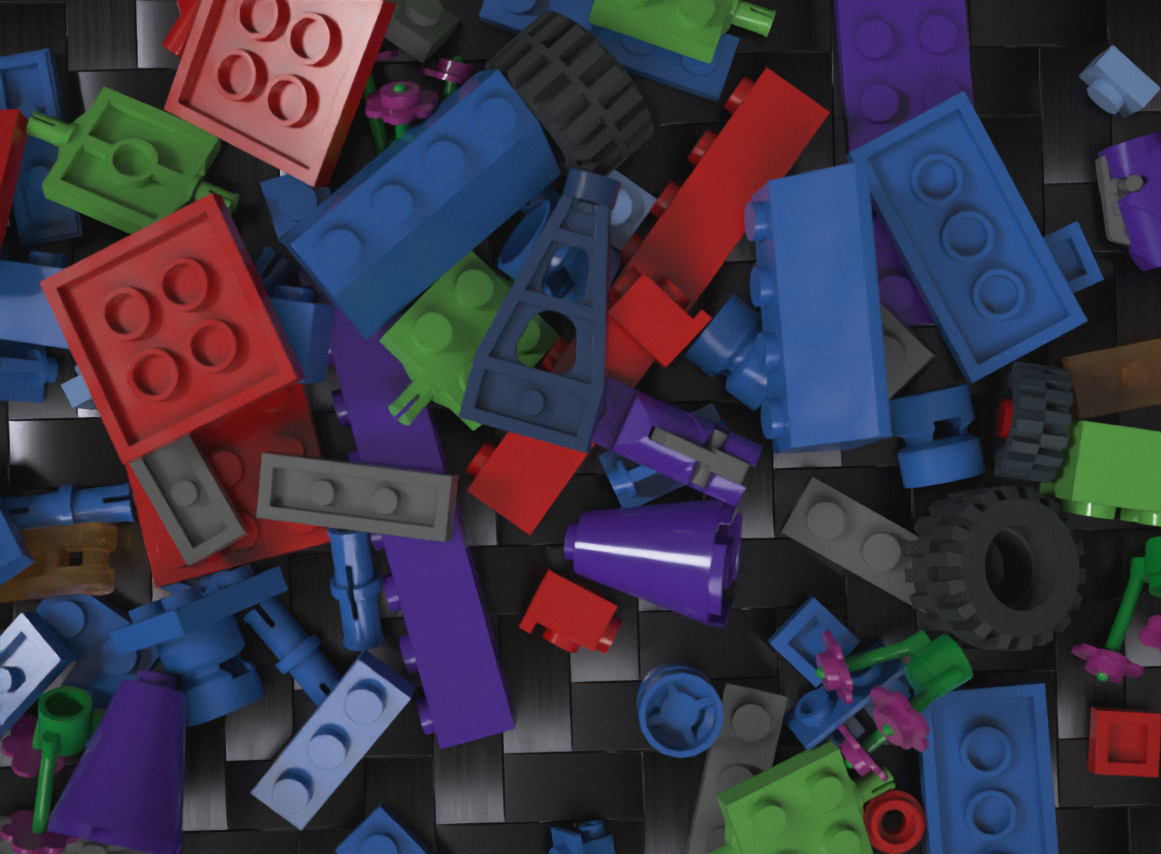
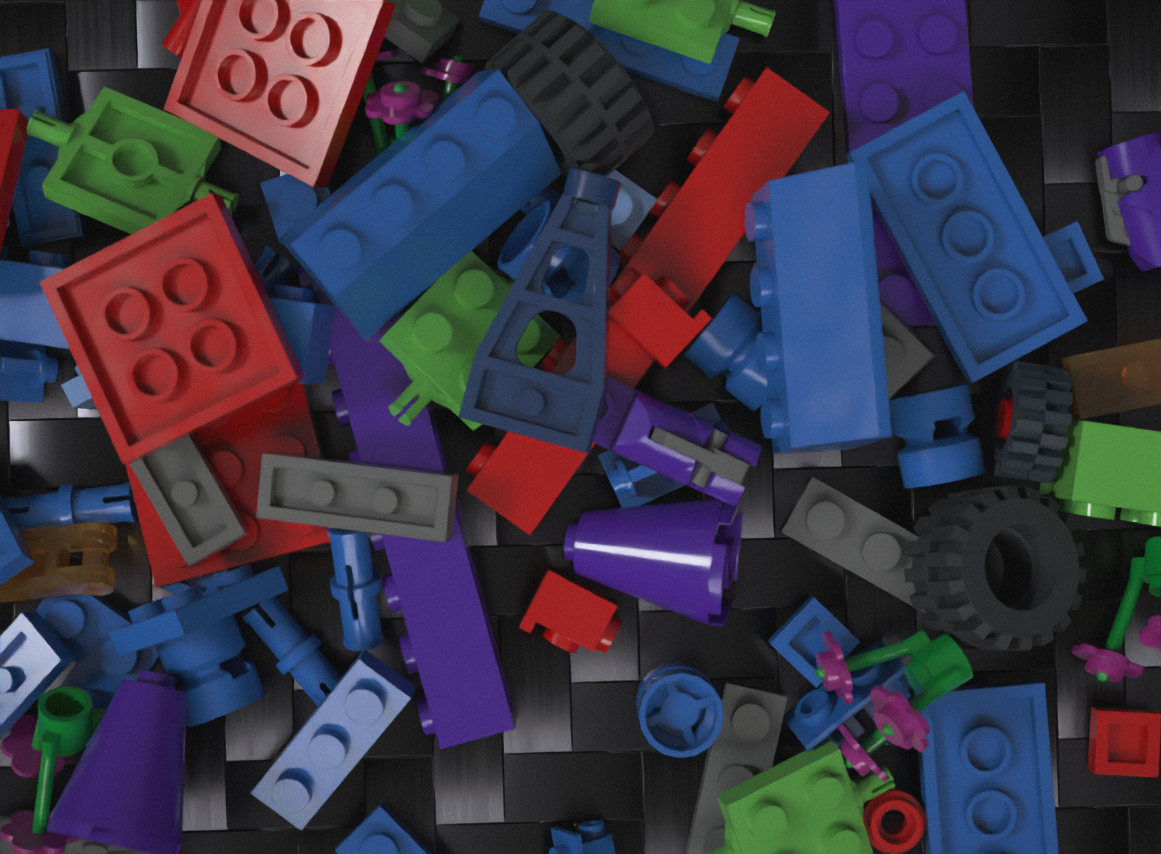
(1118, 83): medium blue plate -> none

